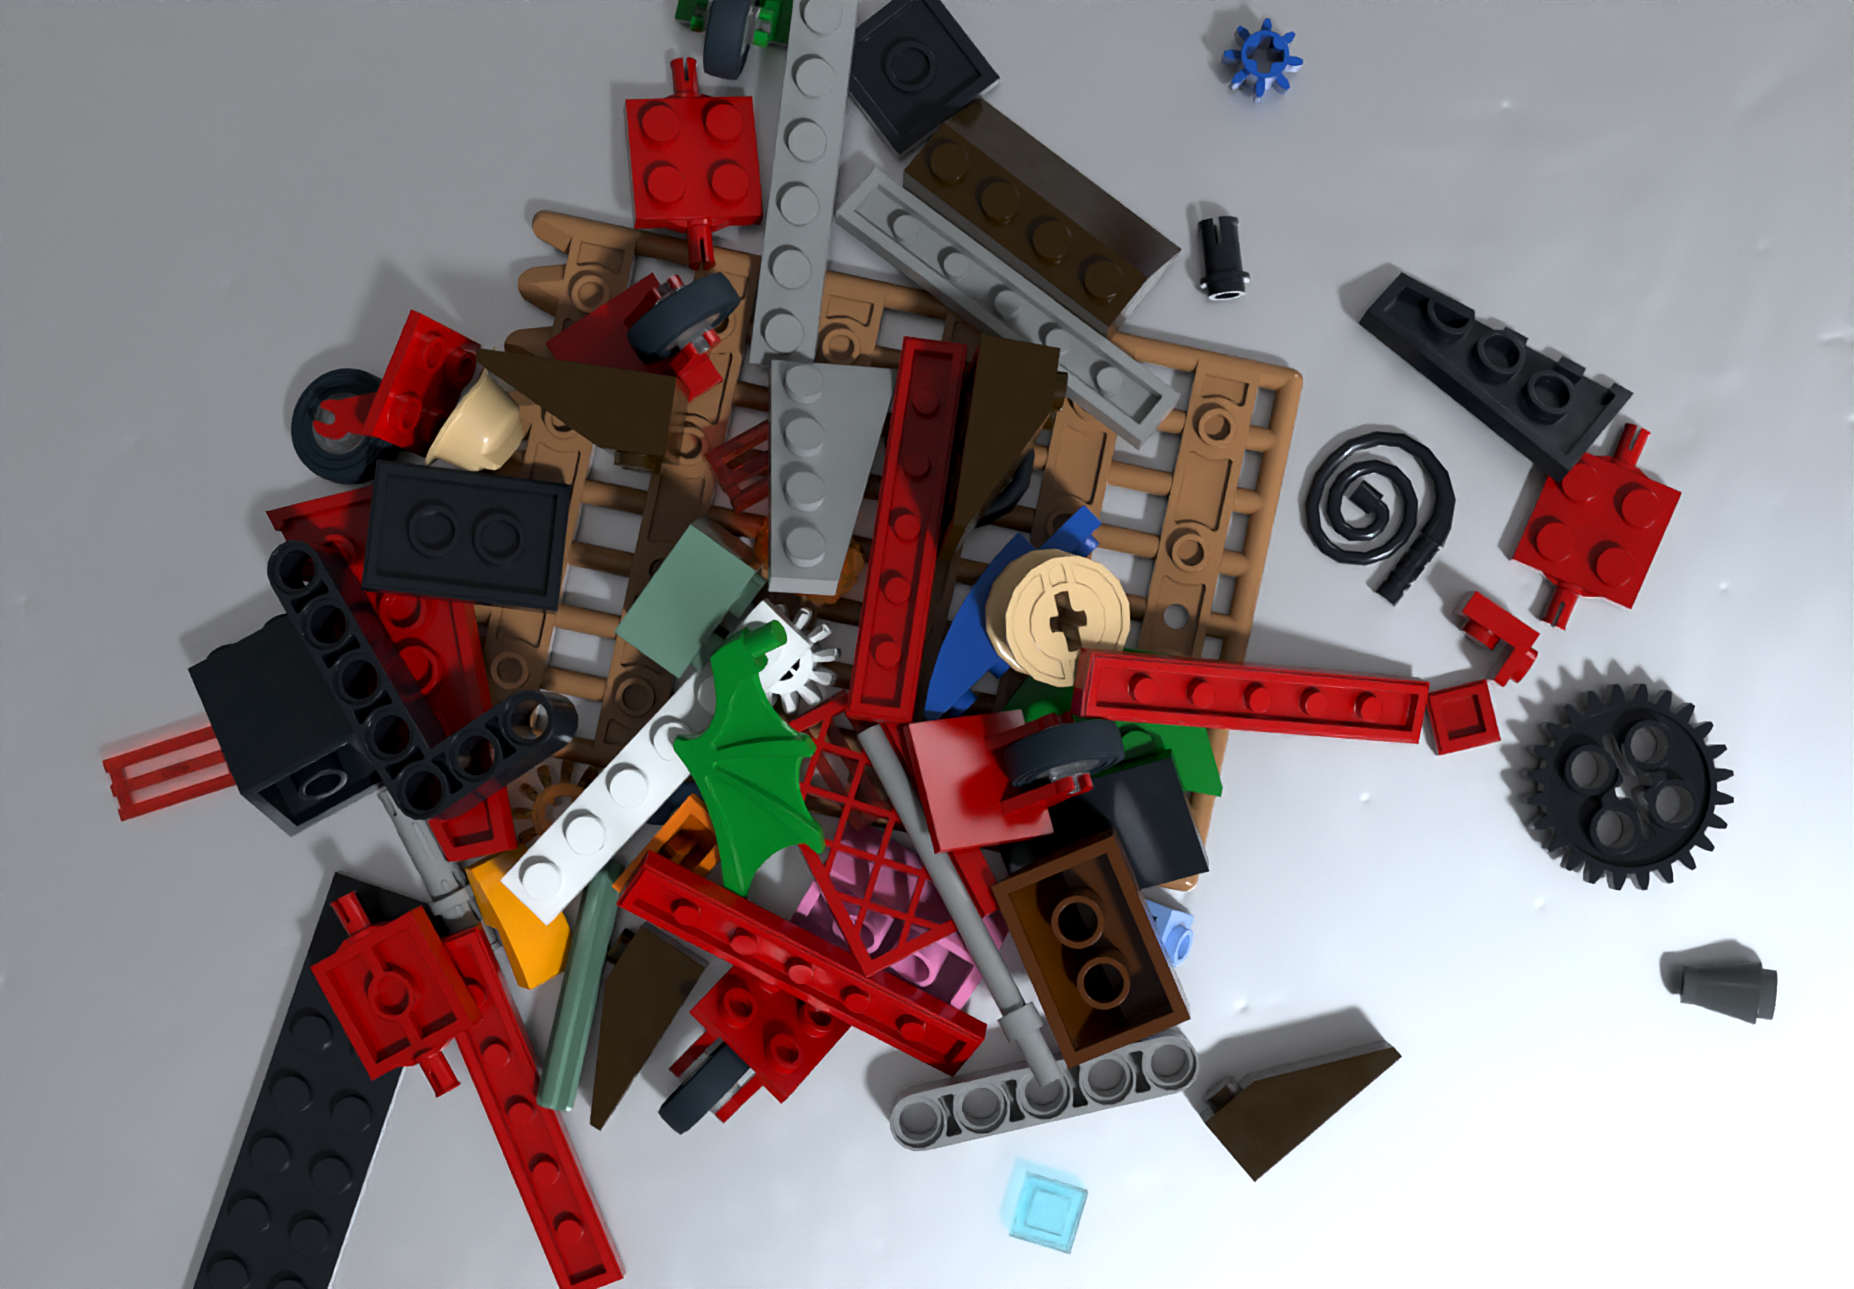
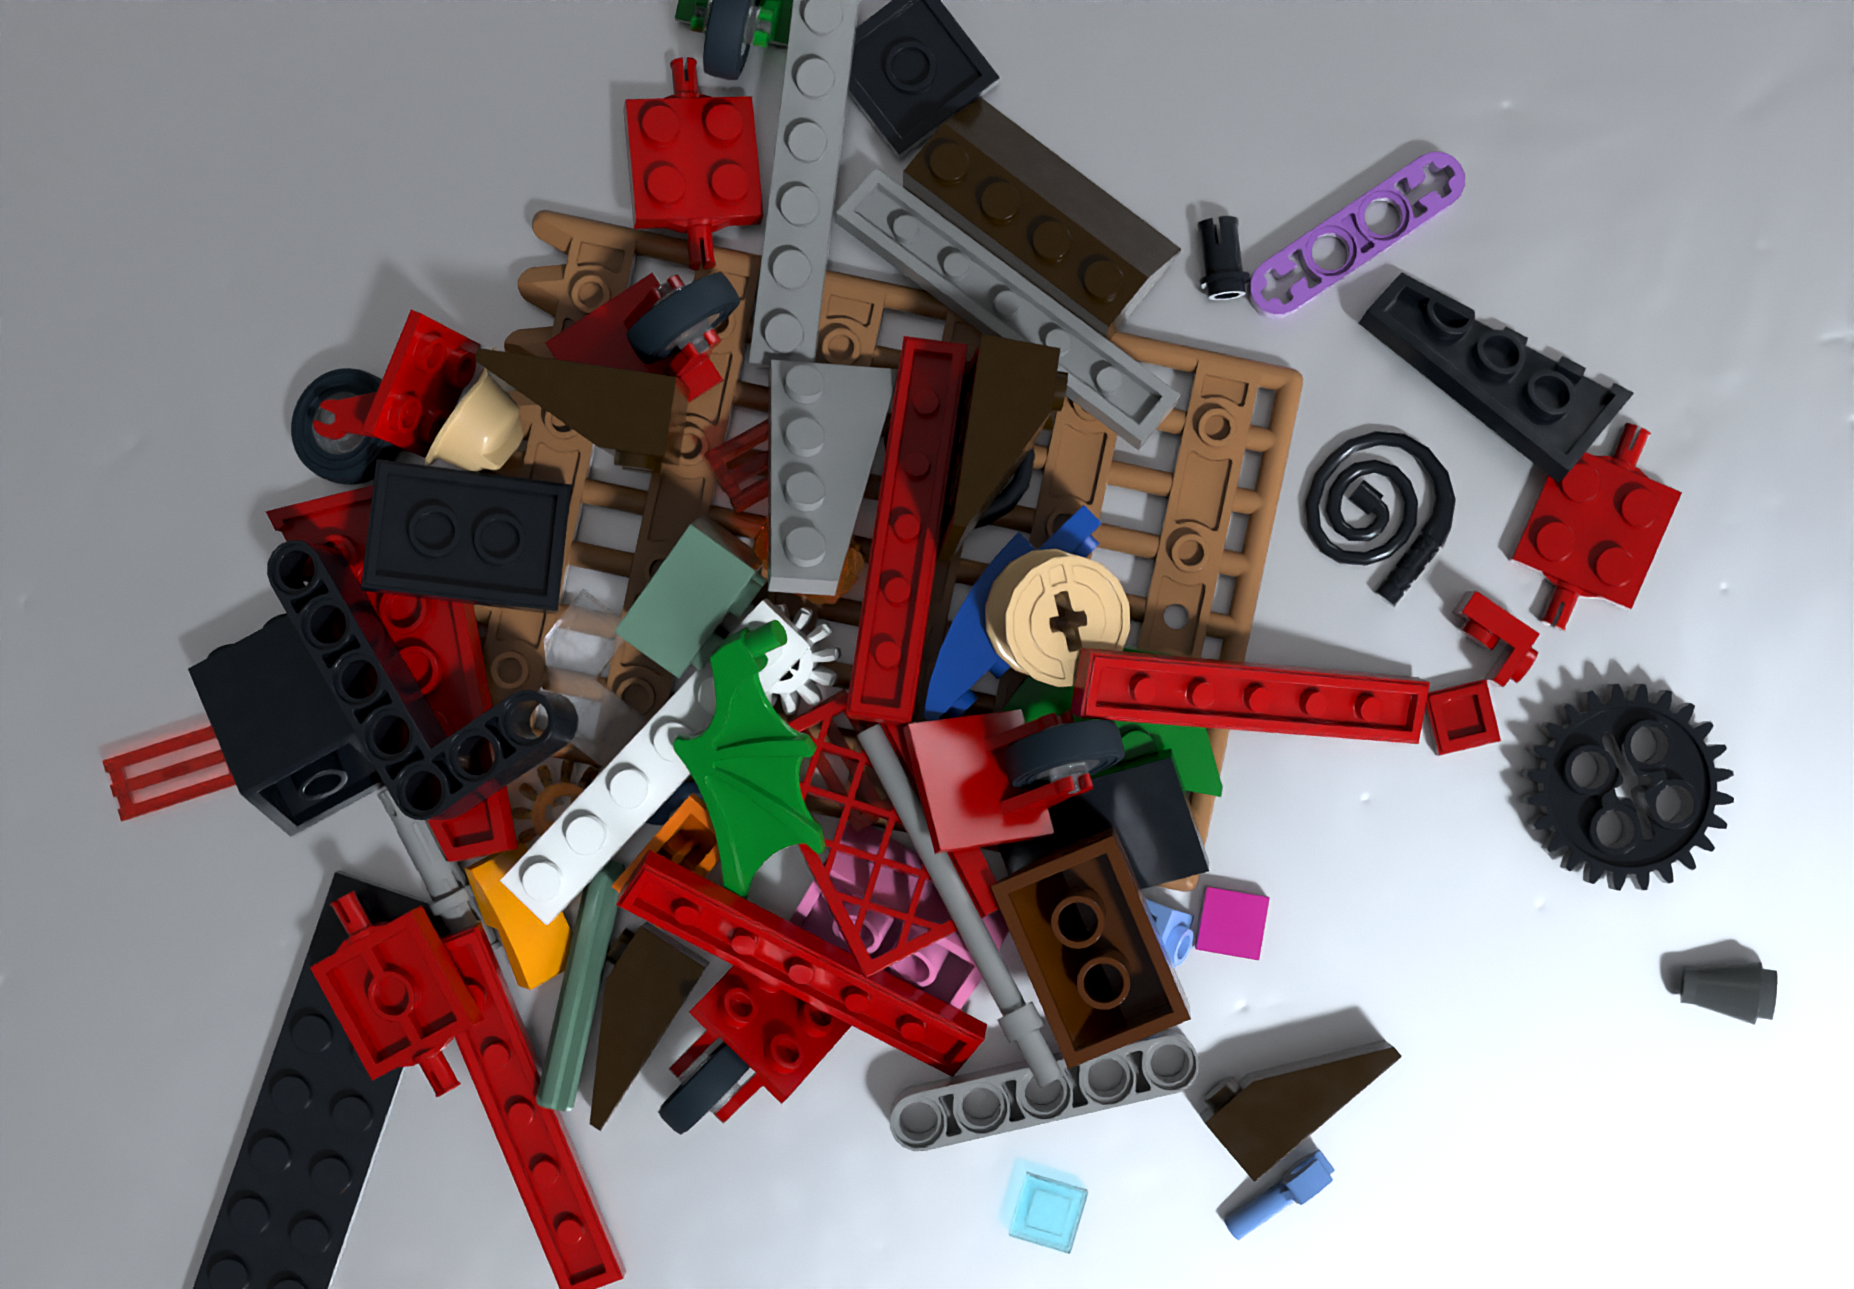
(576, 656): none -> clear tile
(1232, 922): none -> dark pink tile
(1276, 53): blue gear -> none
(1297, 1185): none -> medium blue bar
(1359, 240): none -> medium lavender beam

